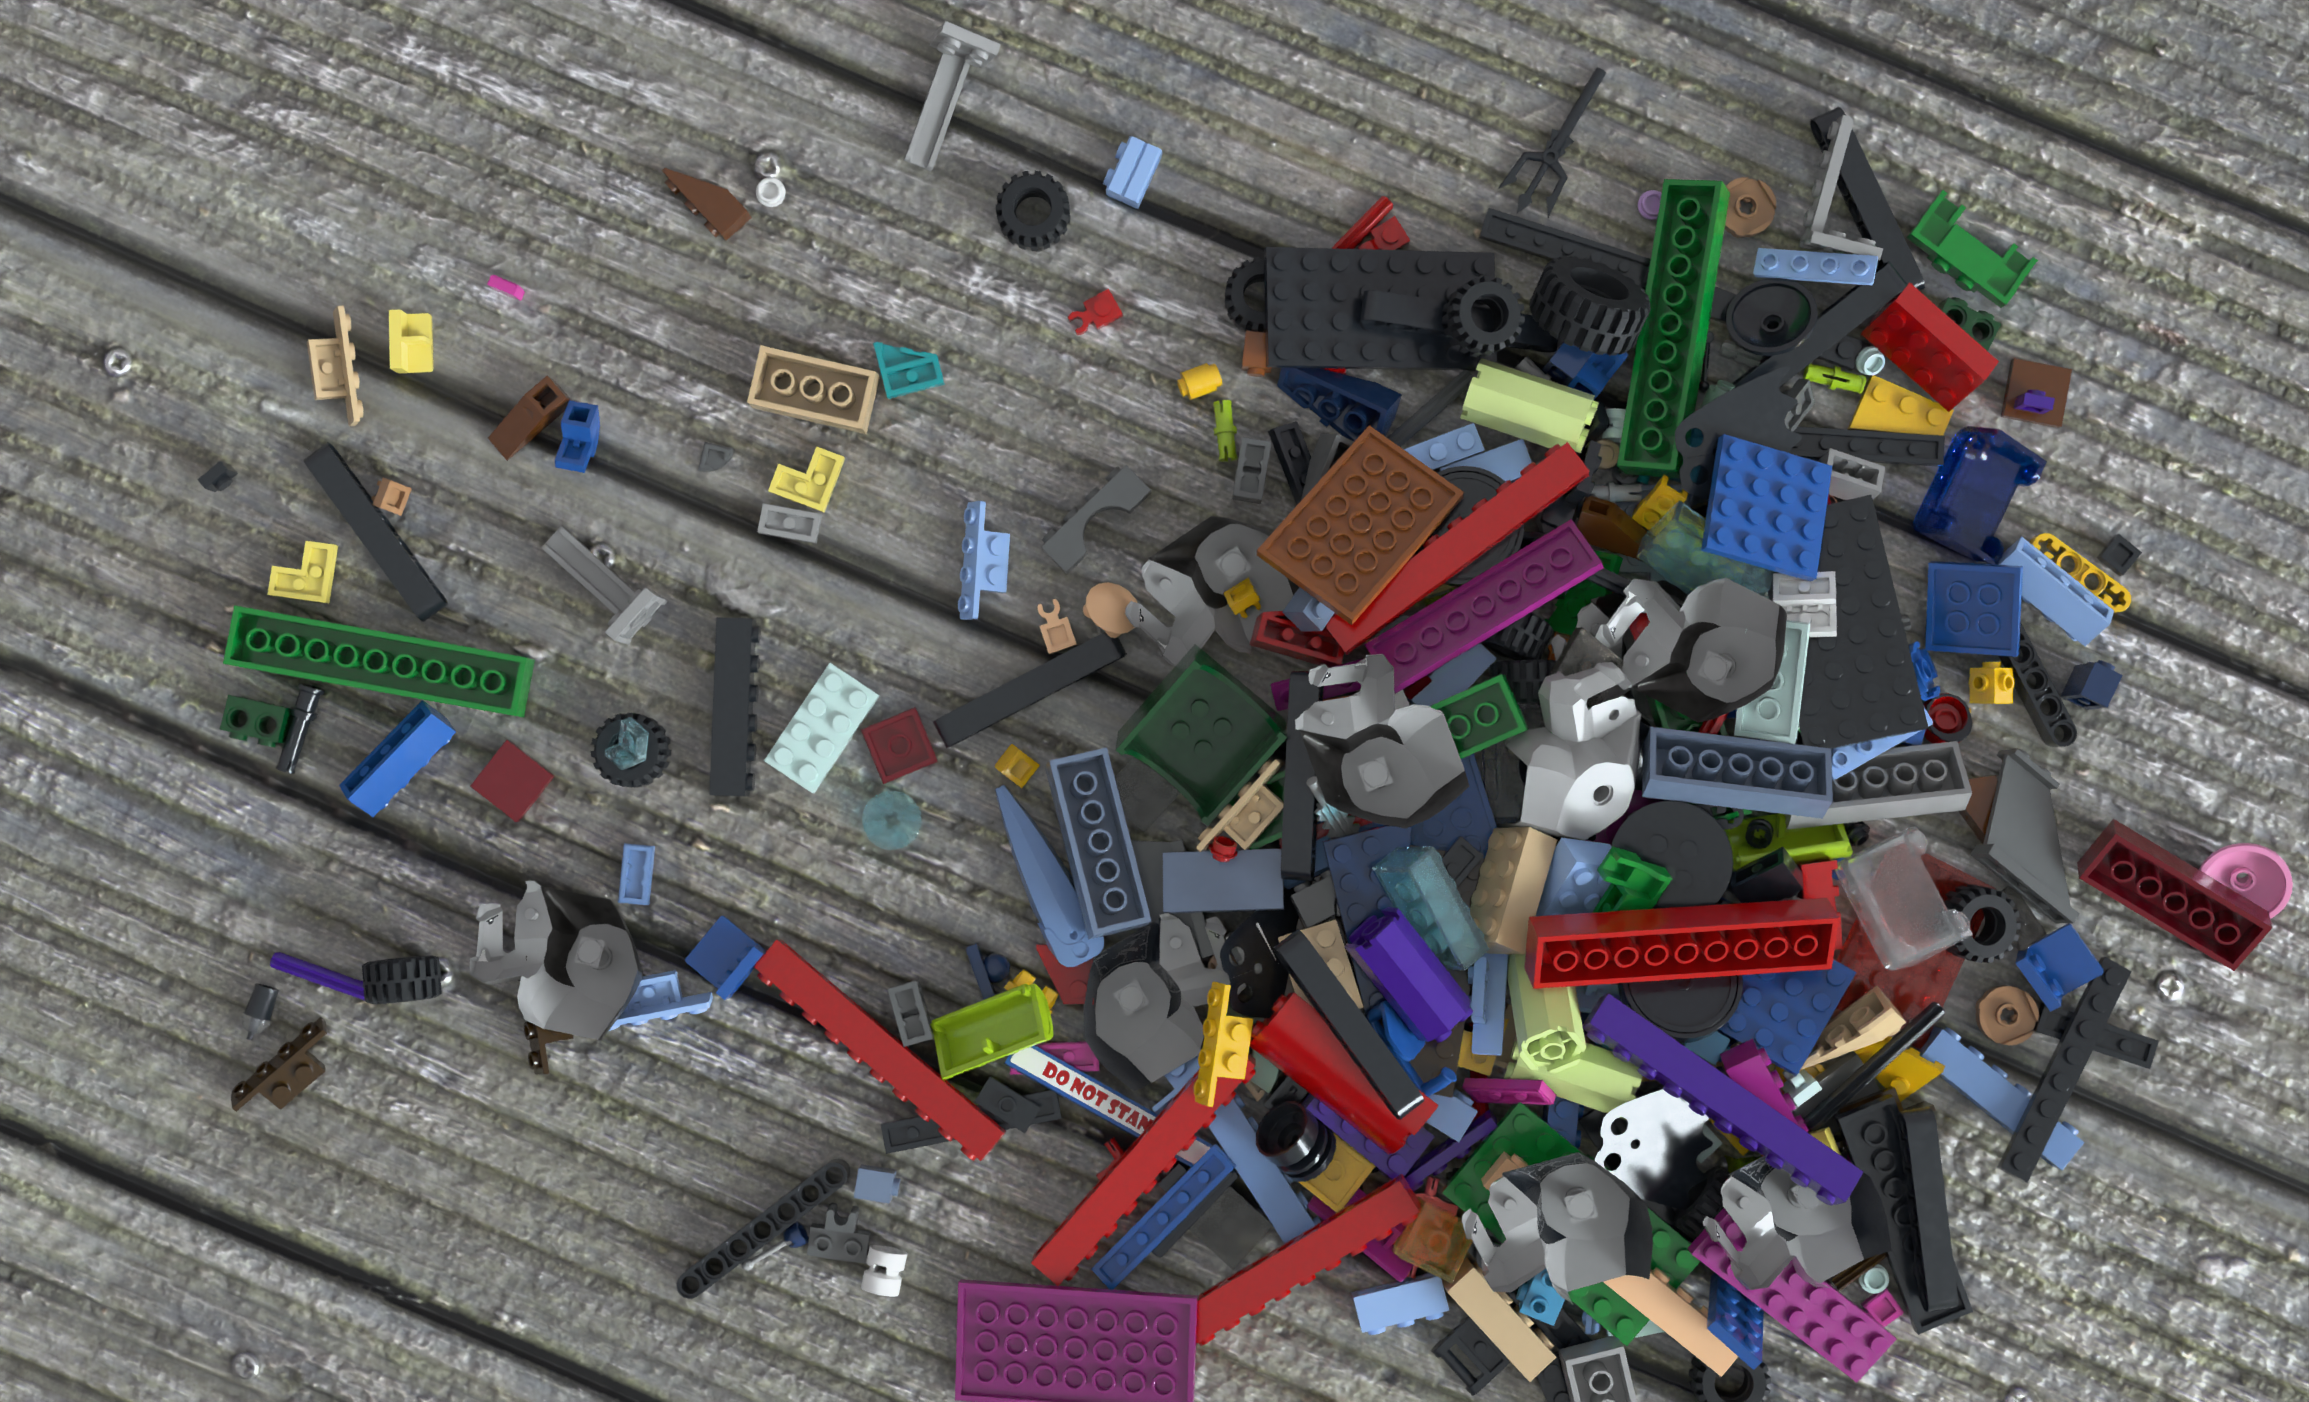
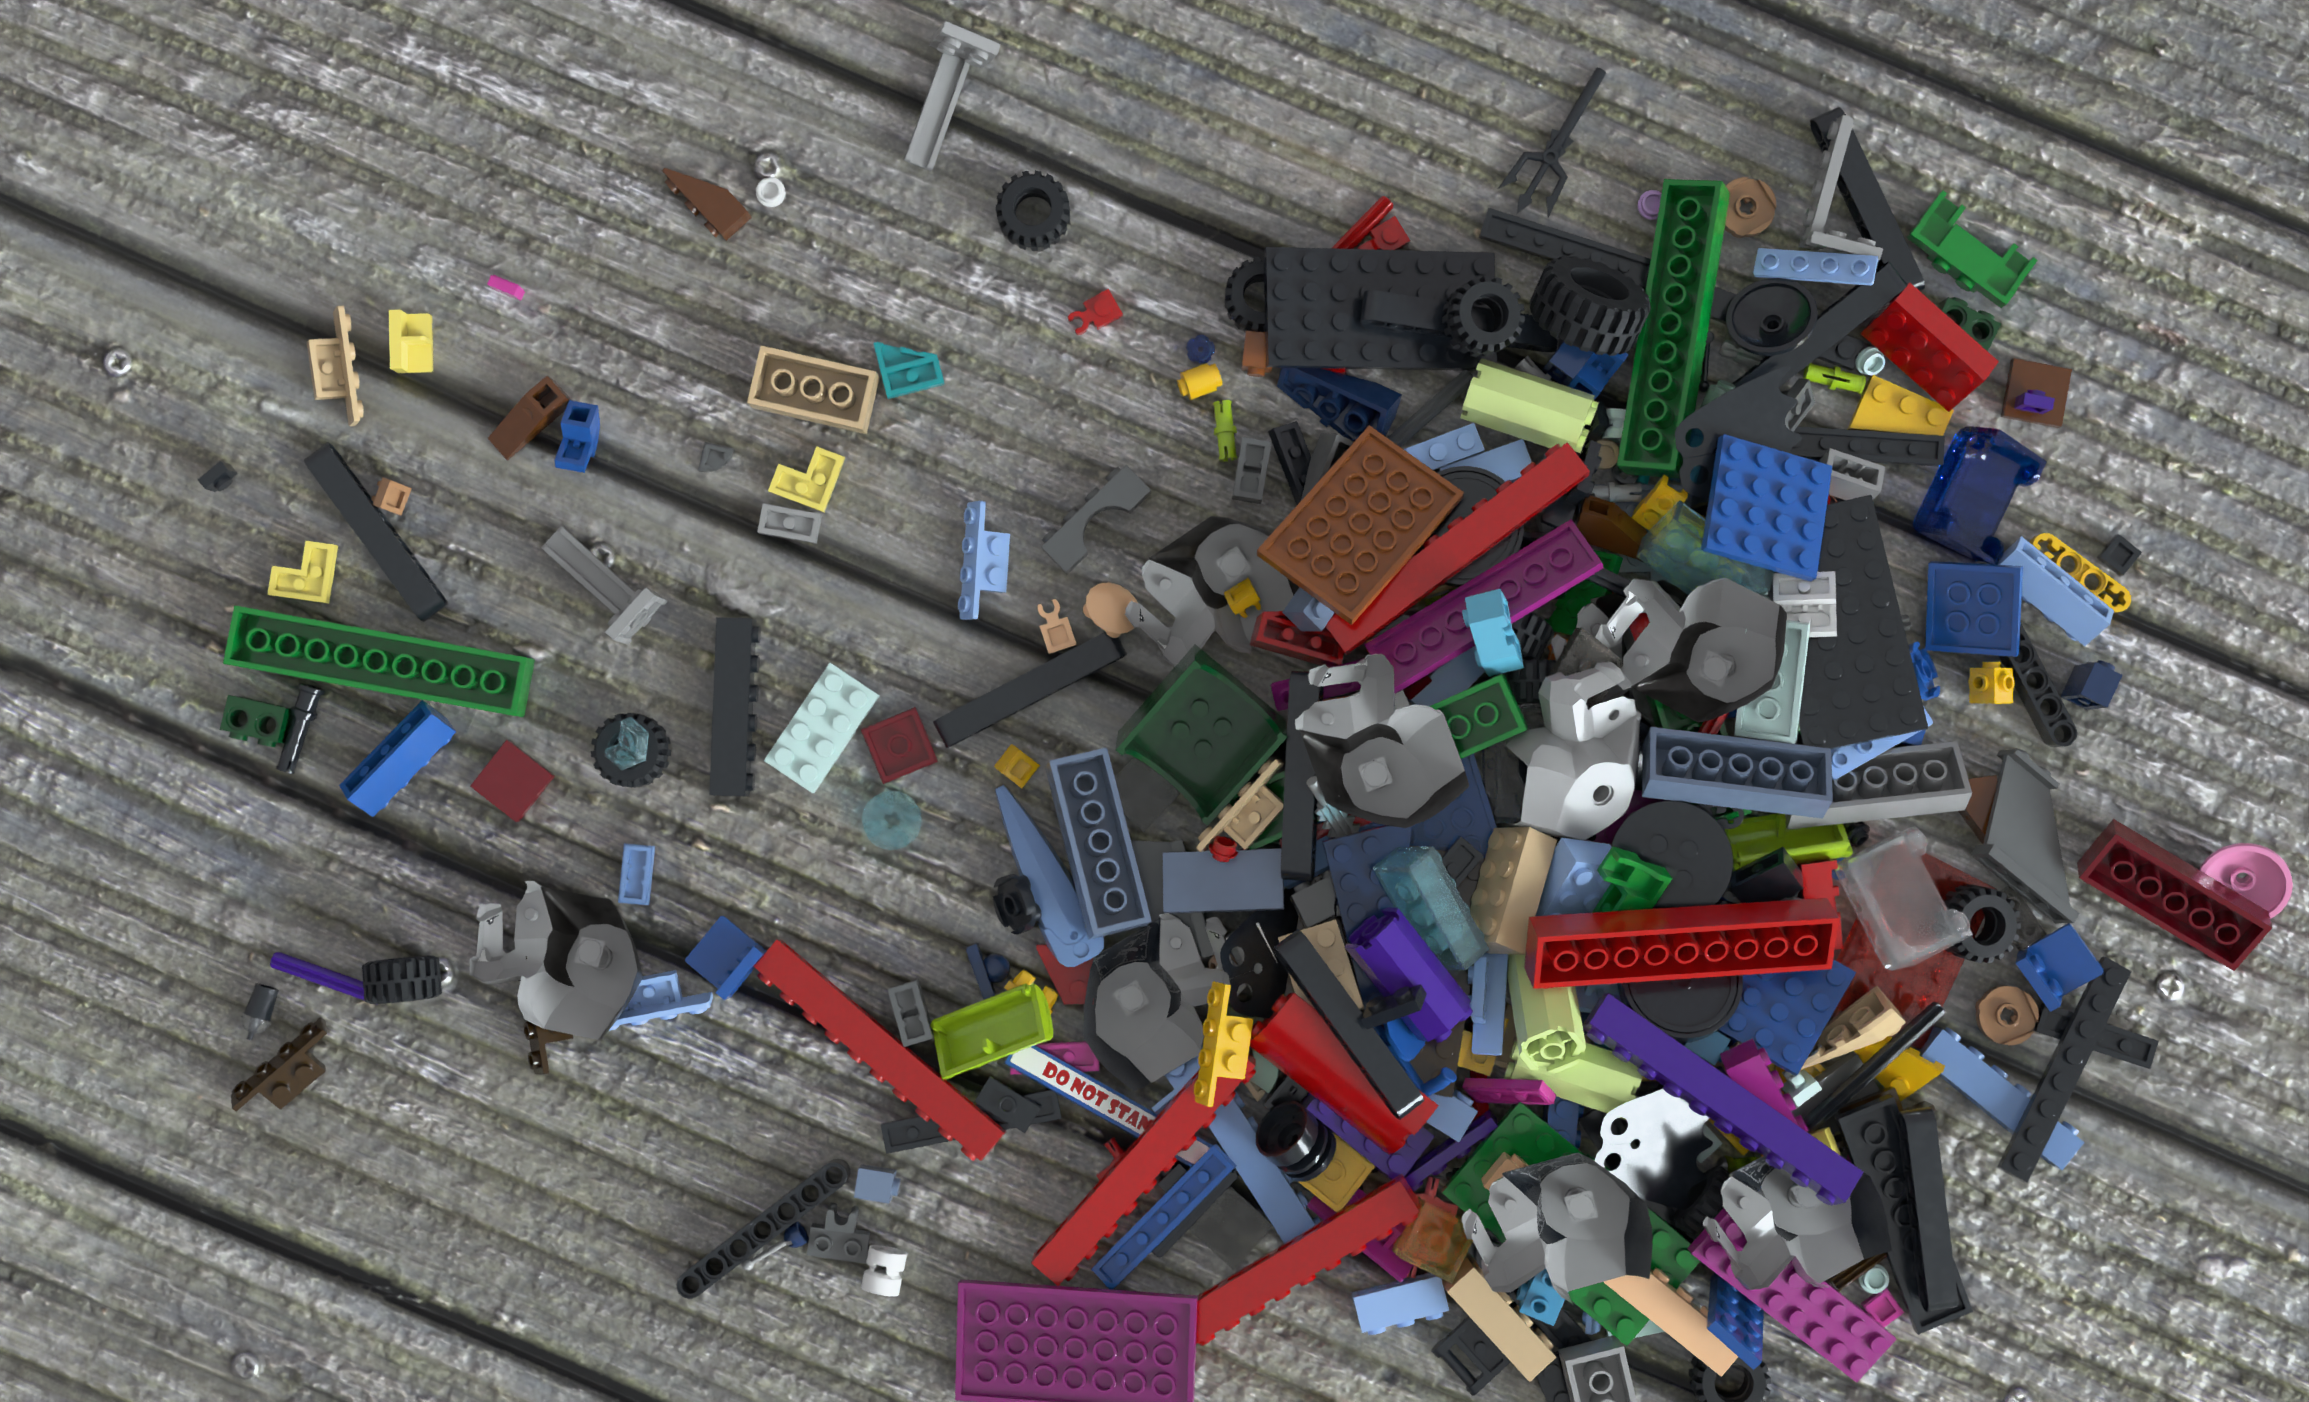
(1016, 903): none -> black plate
(1133, 171): light blue brick -> none
(1200, 357): none -> clear blue plate
(1401, 1003): none -> black plate
(1492, 632): none -> medium azure brick
(1761, 842): black bush -> none
(1949, 717): red piece -> none

